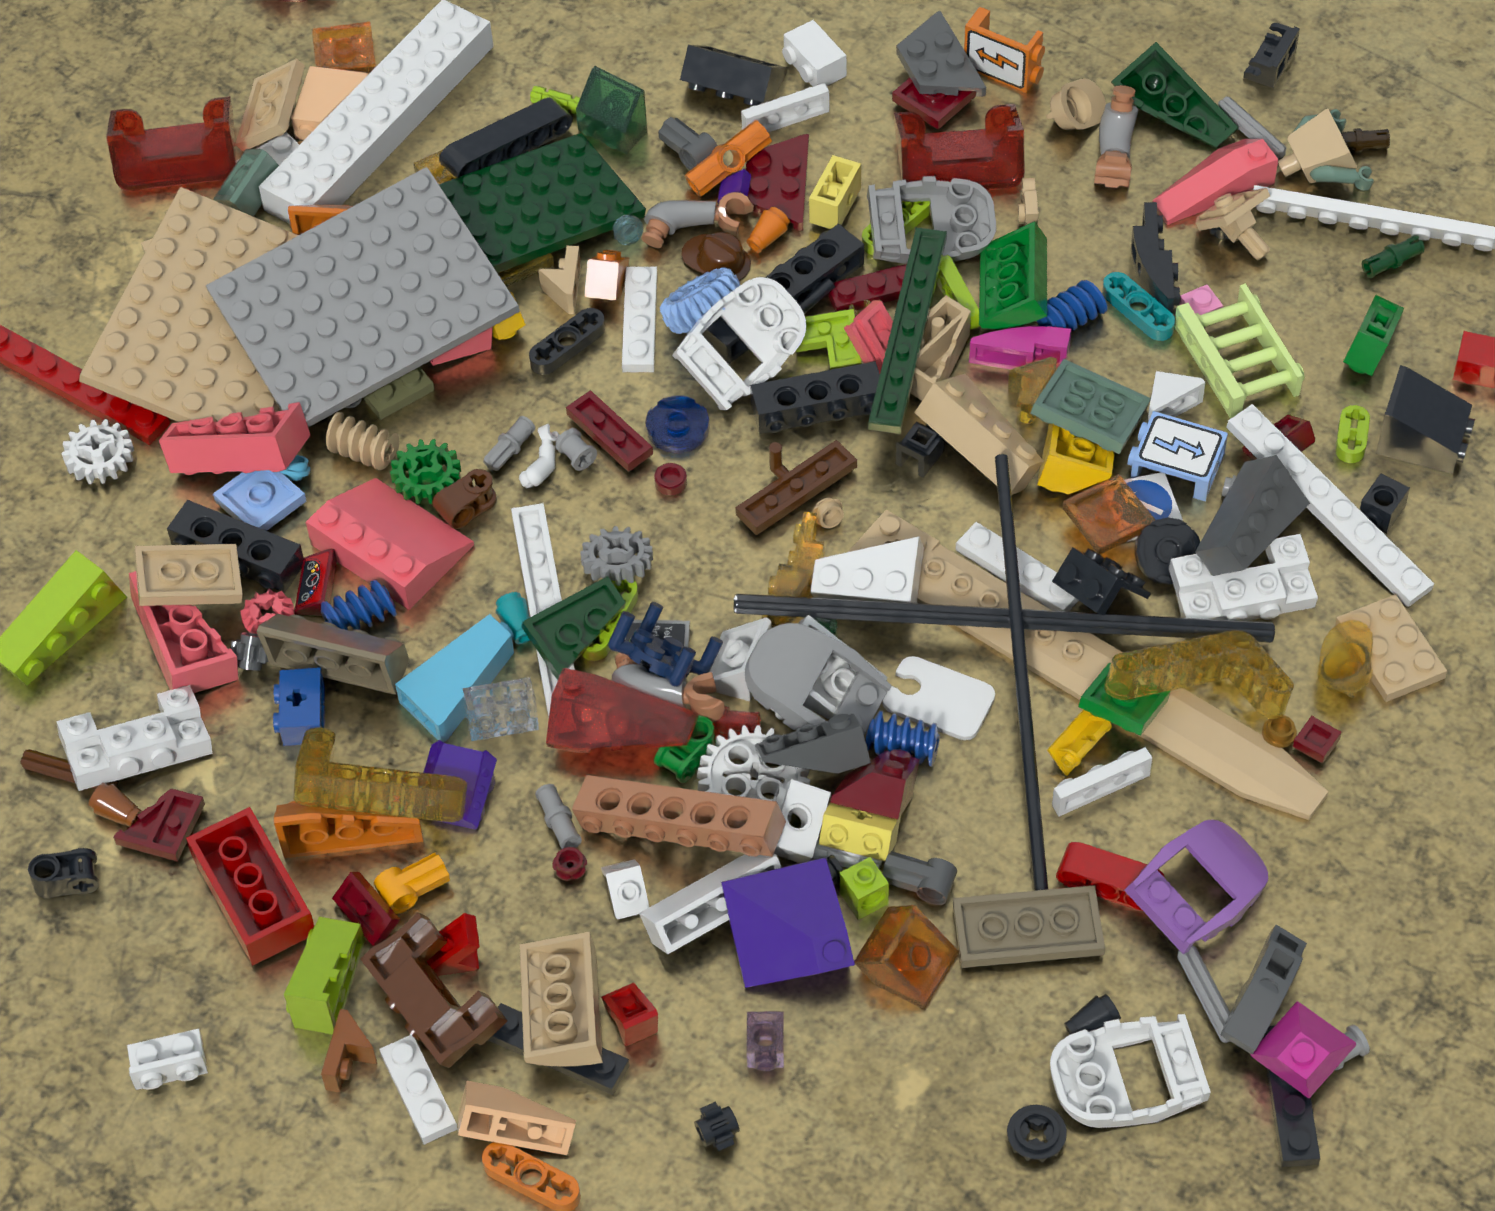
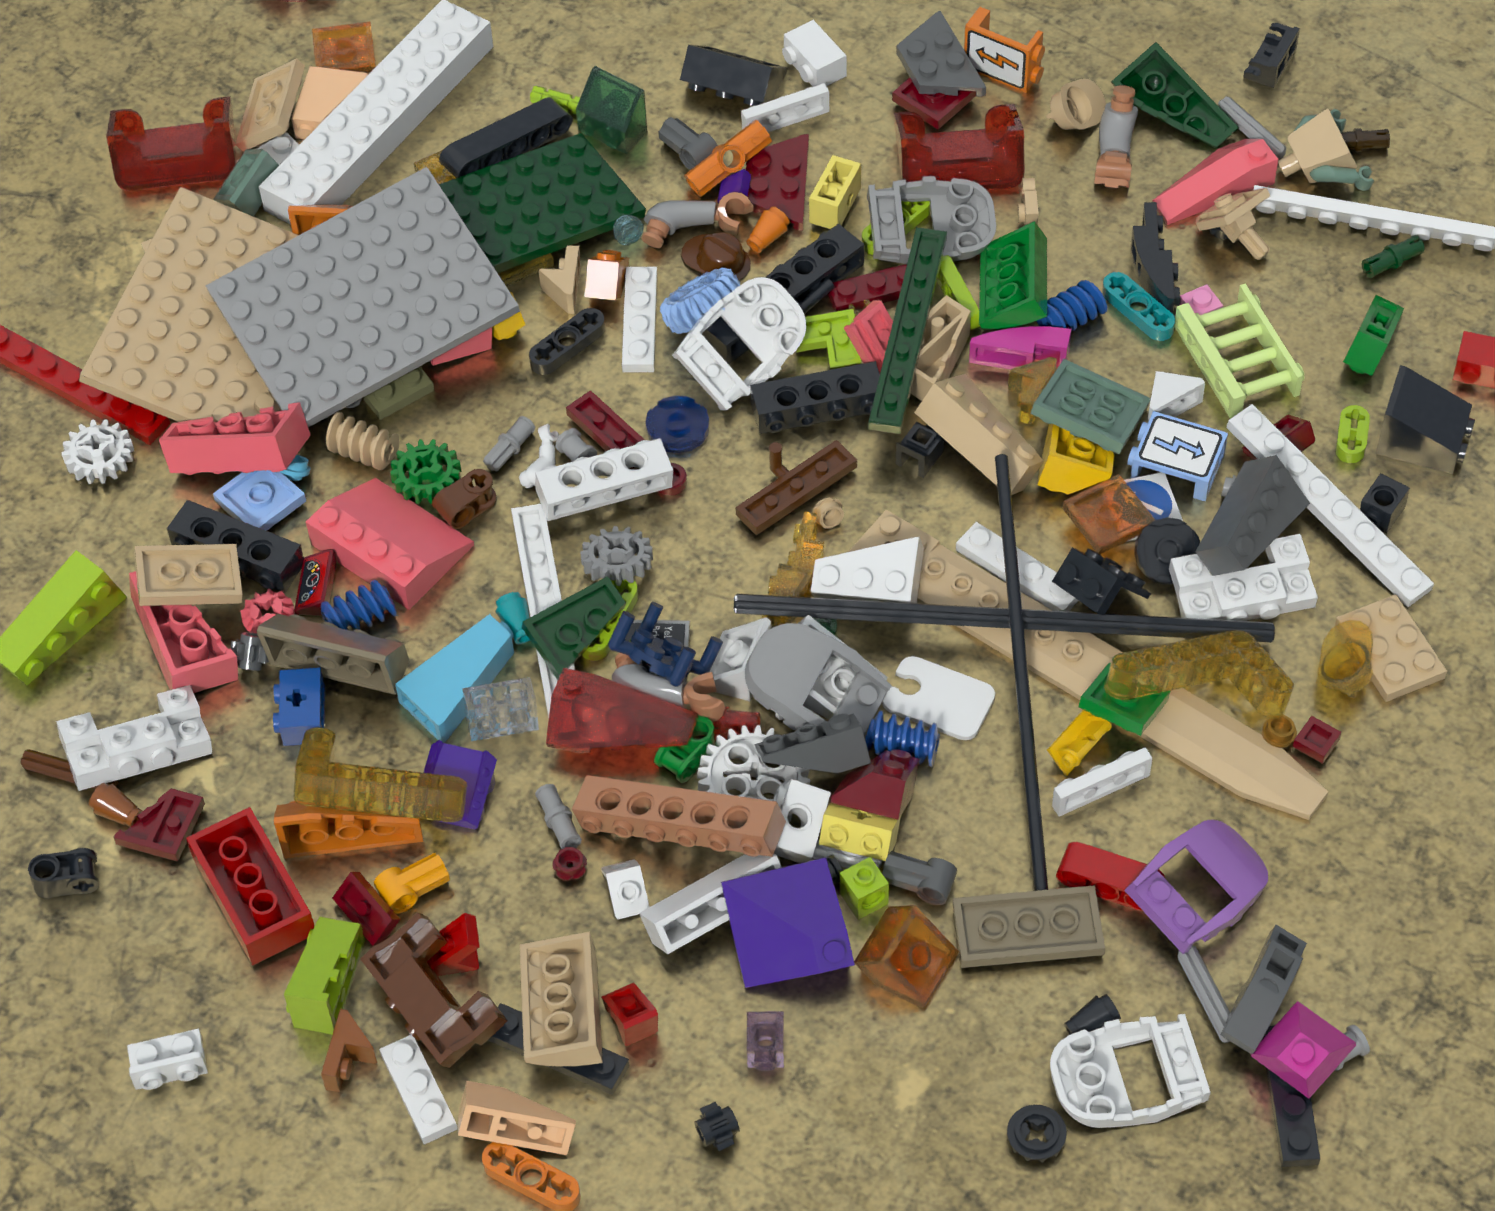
(593, 492): none -> white brick

